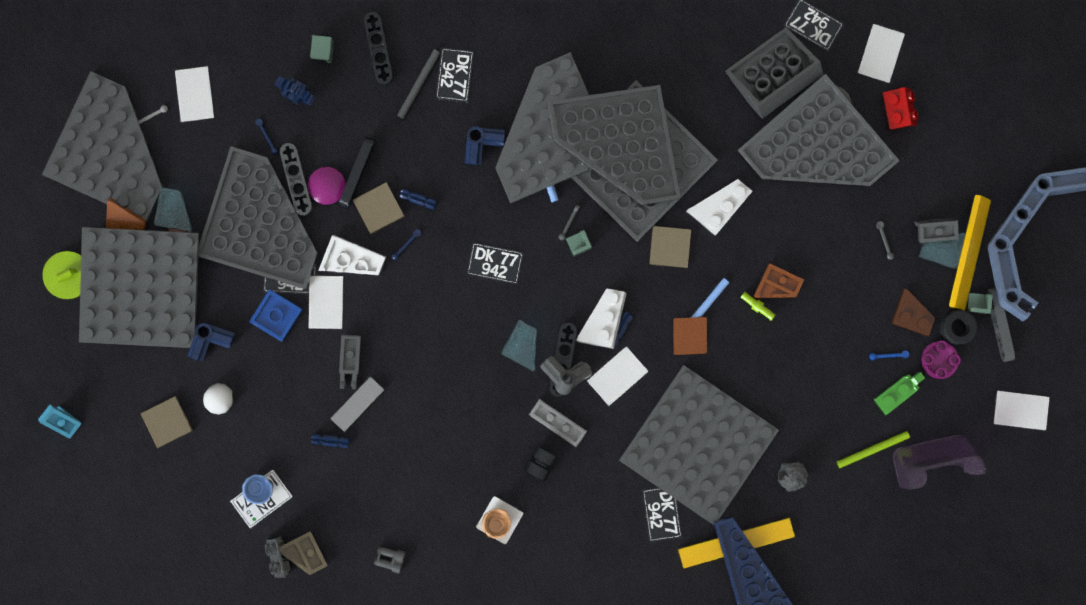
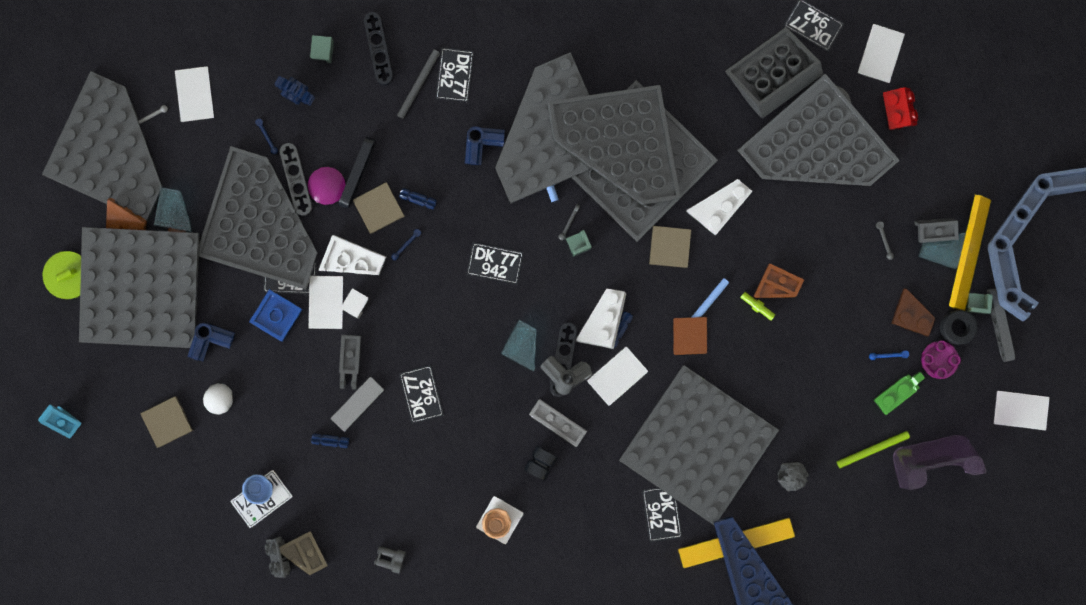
(354, 303): none -> white panel
(421, 394): none -> black sticker

